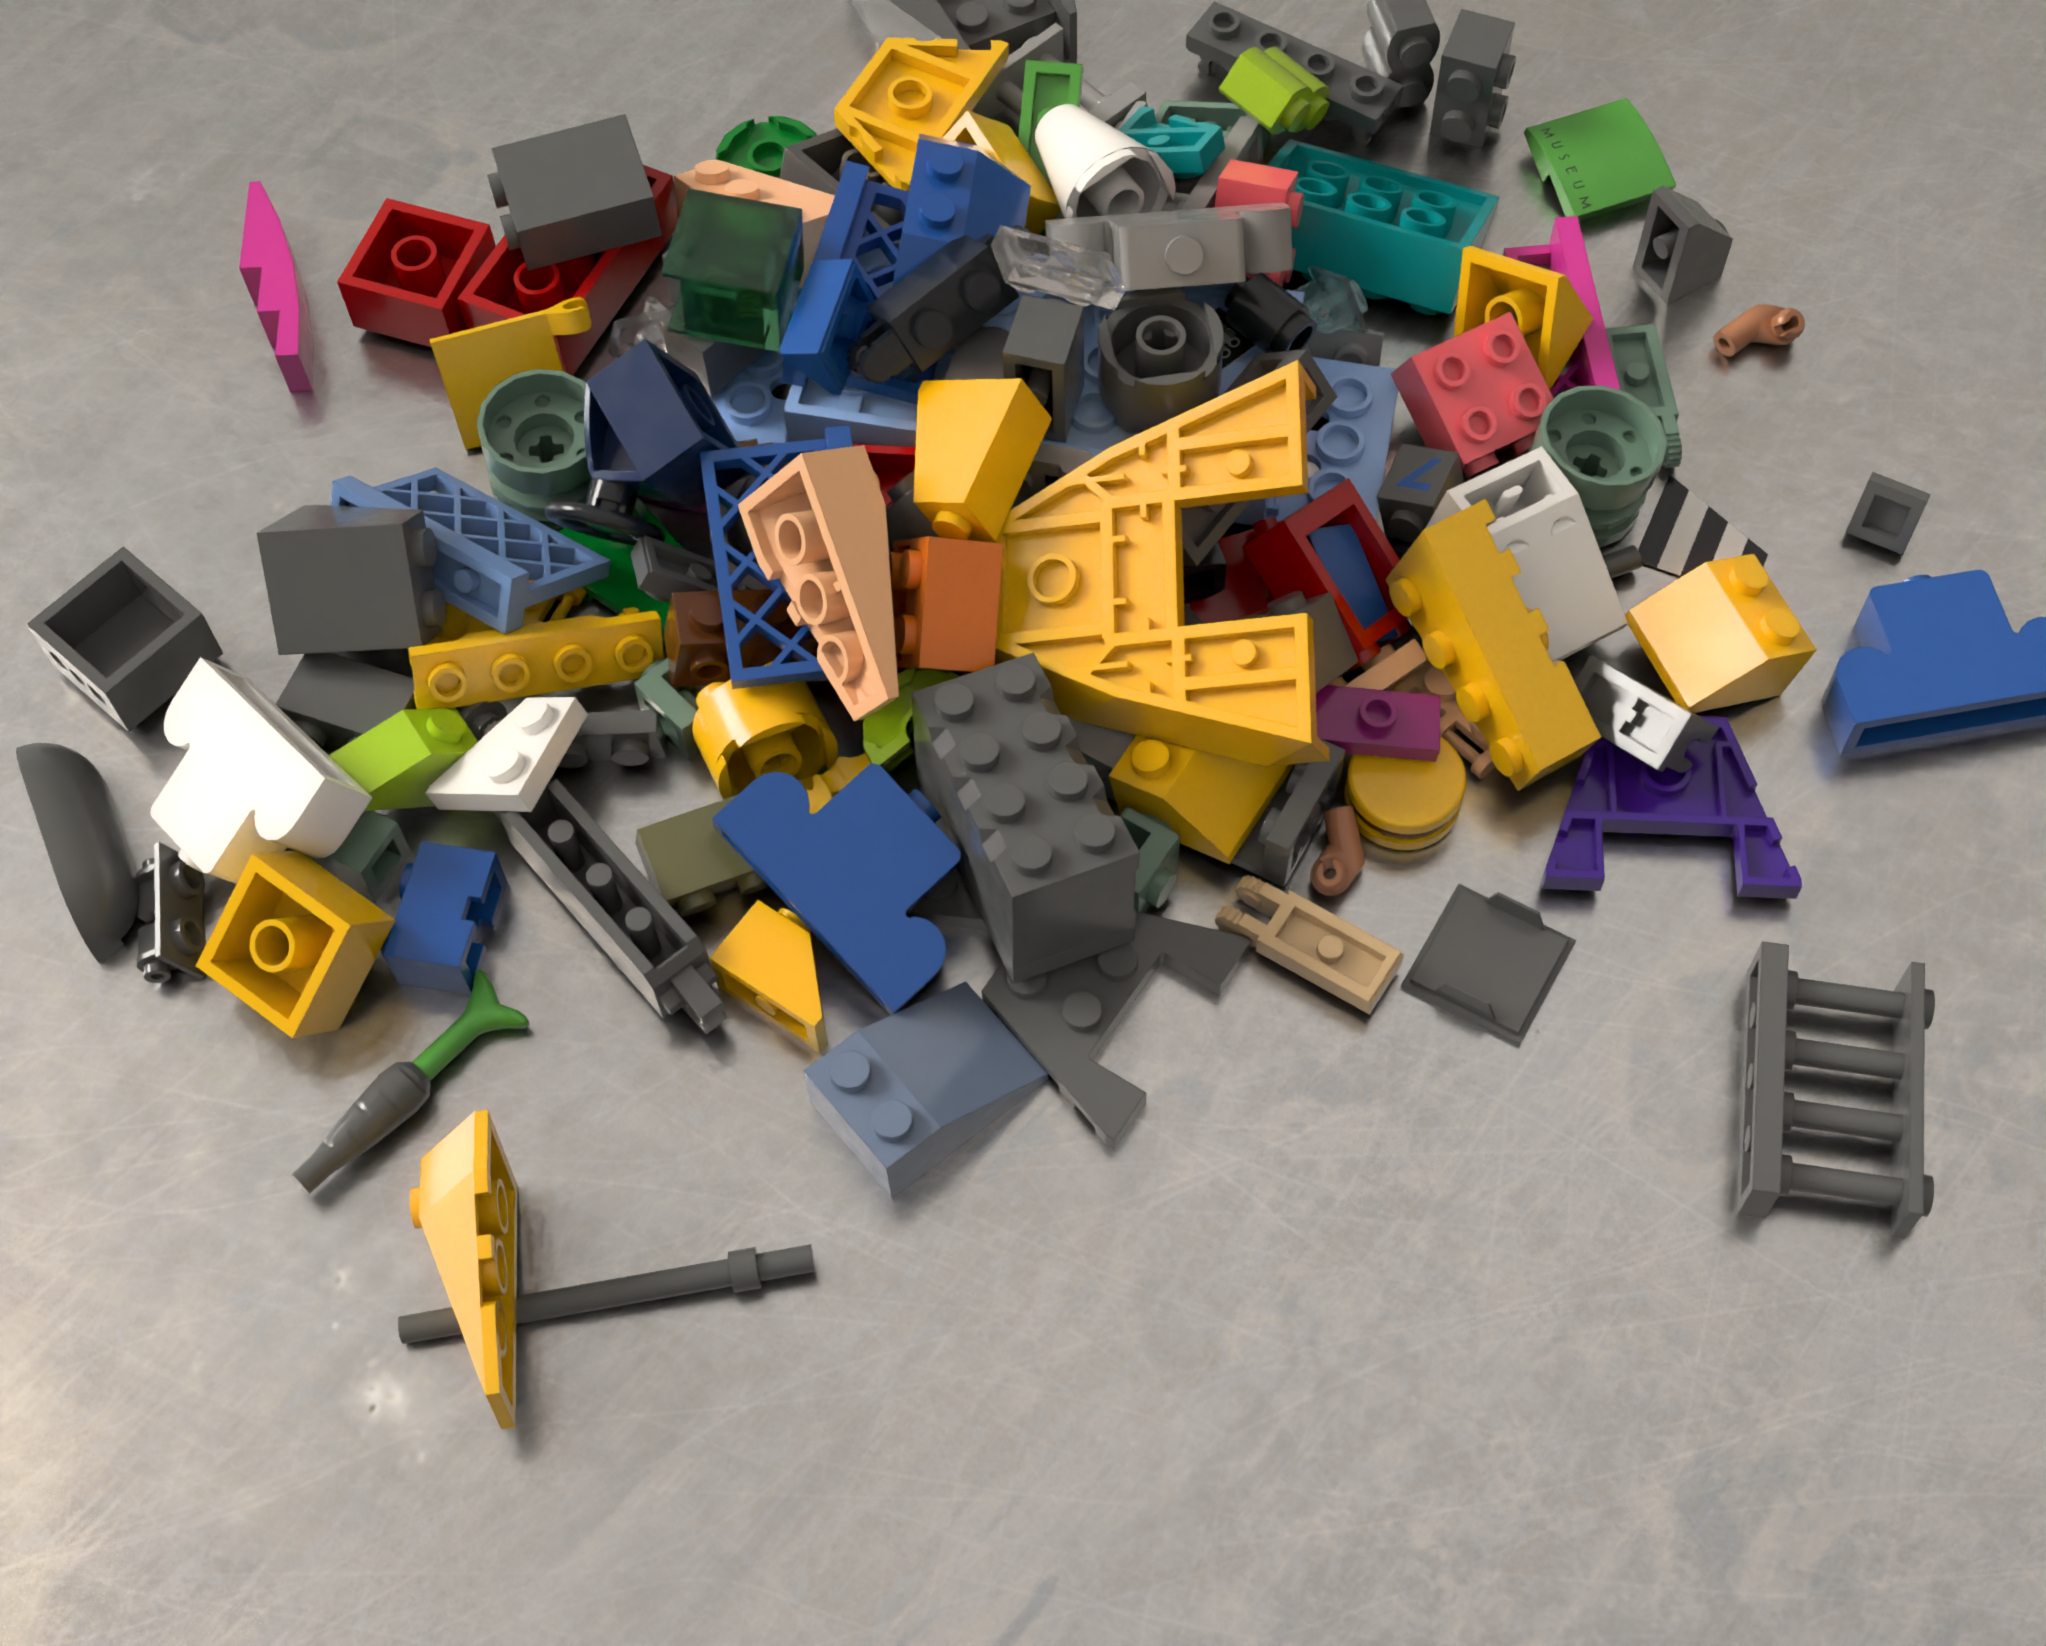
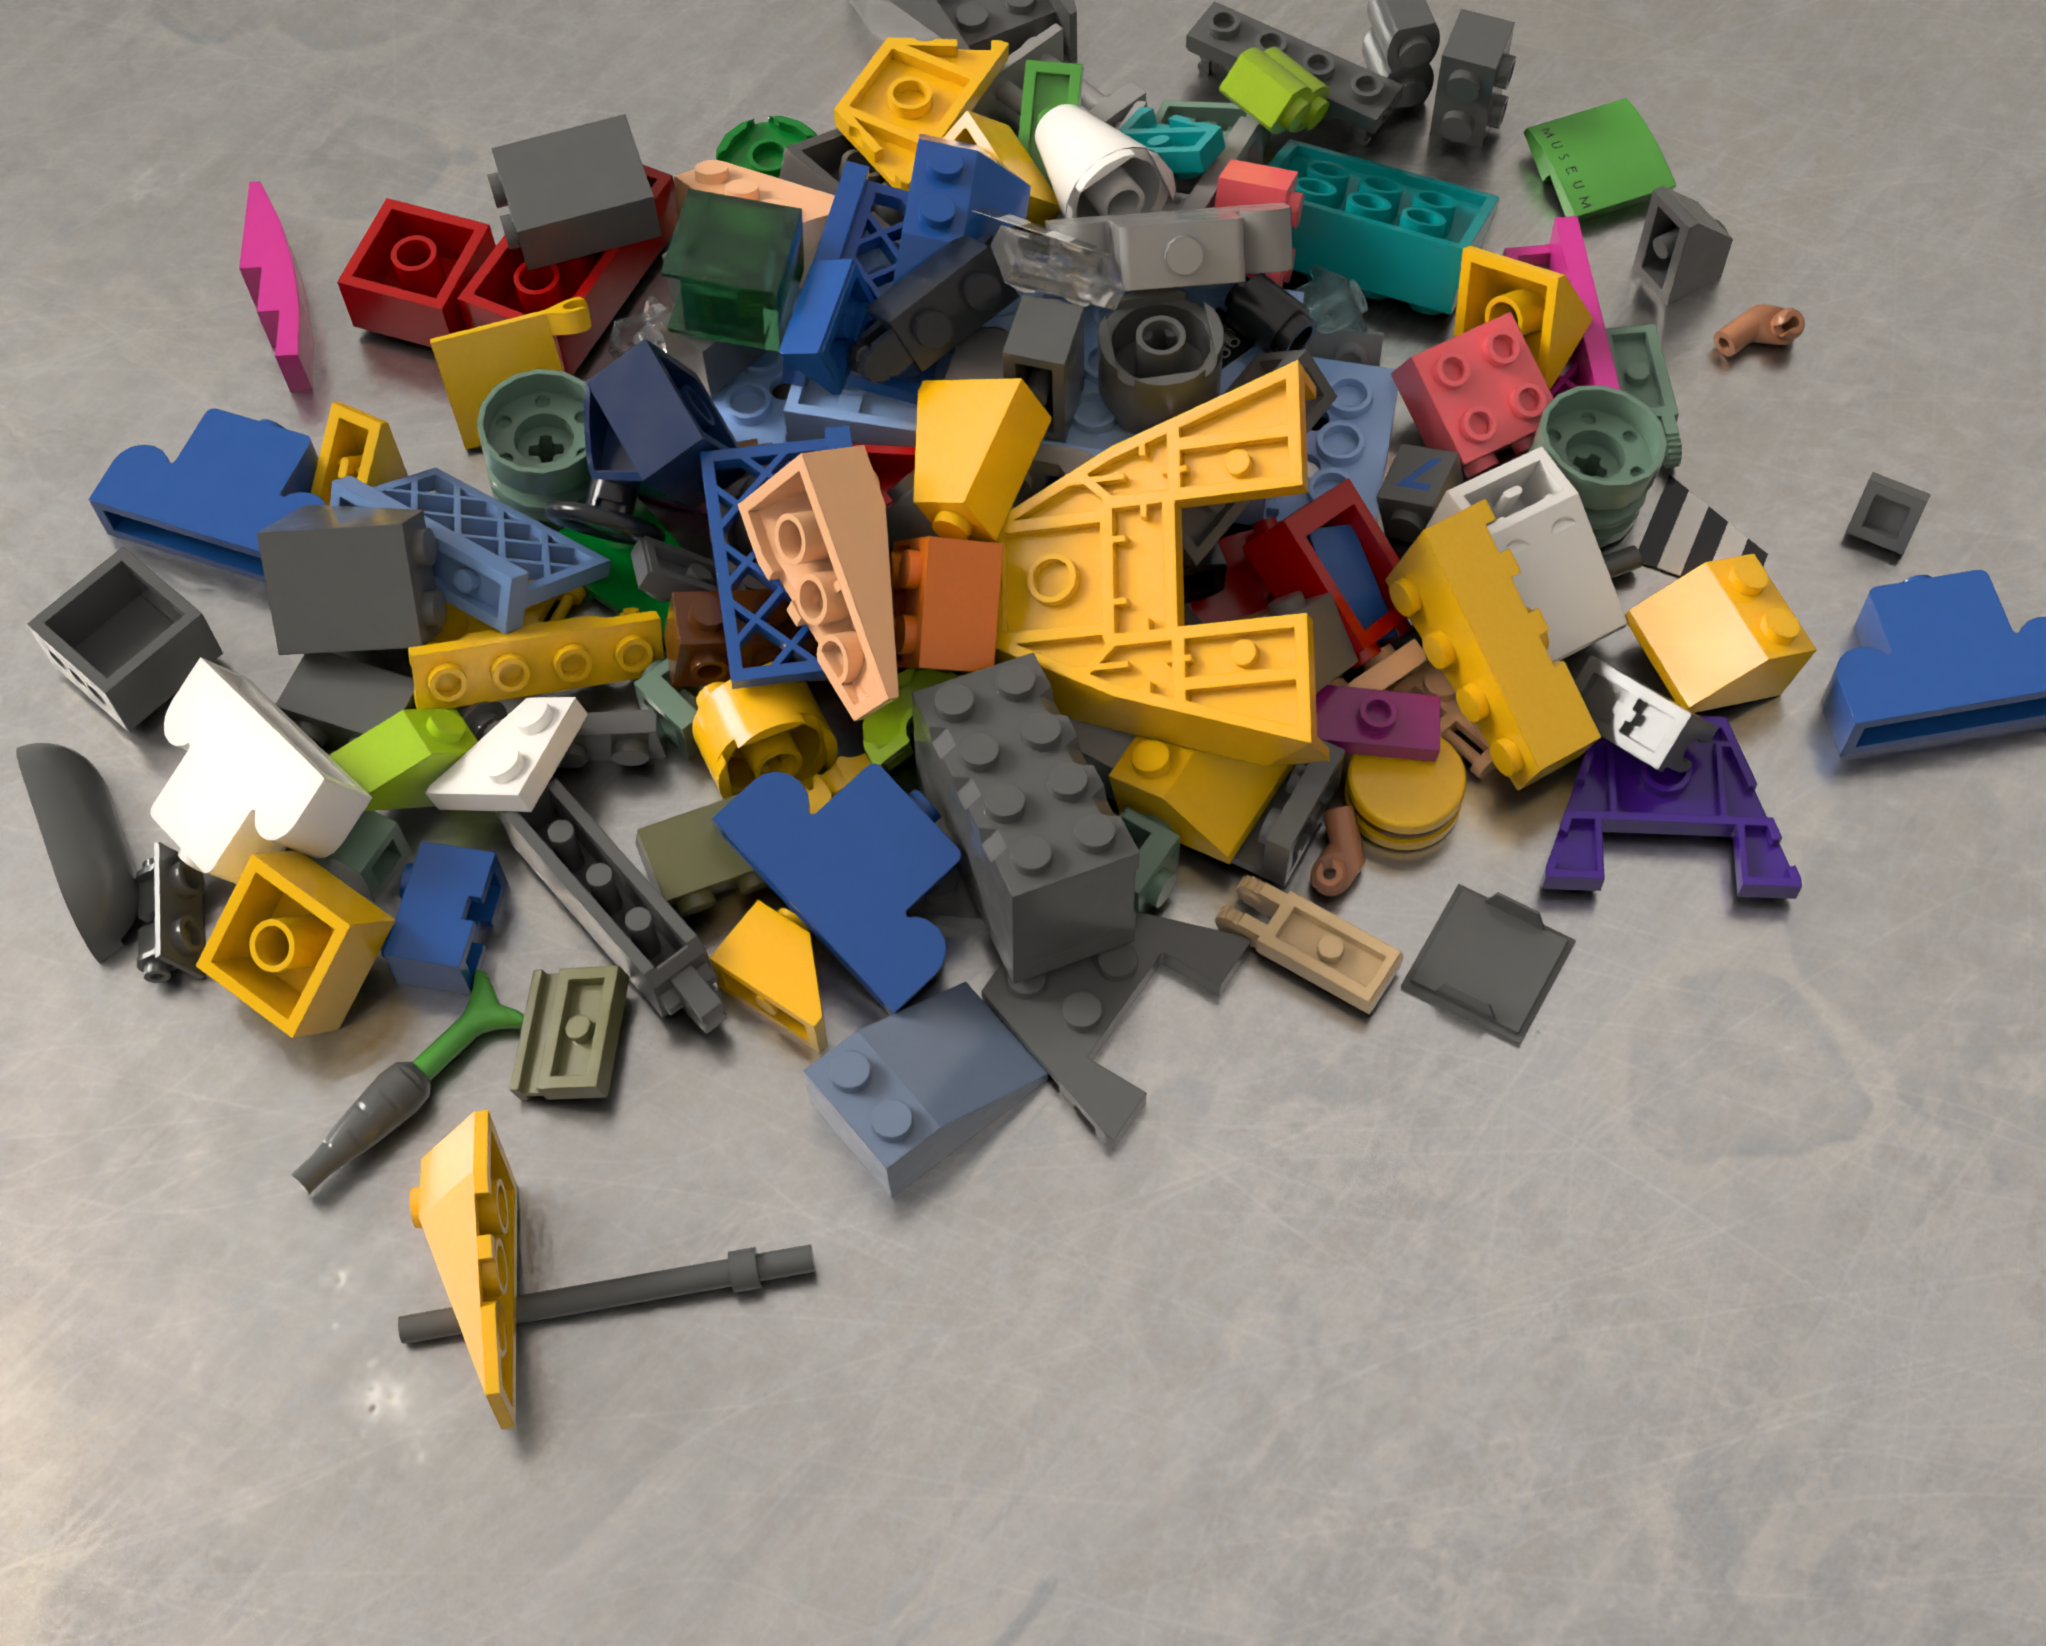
(215, 495): none -> blue brick
(356, 447): none -> yellow slope
(570, 1033): none -> olive plate
(1006, 217): none -> sticker
(1771, 1110): dark grey fence -> none

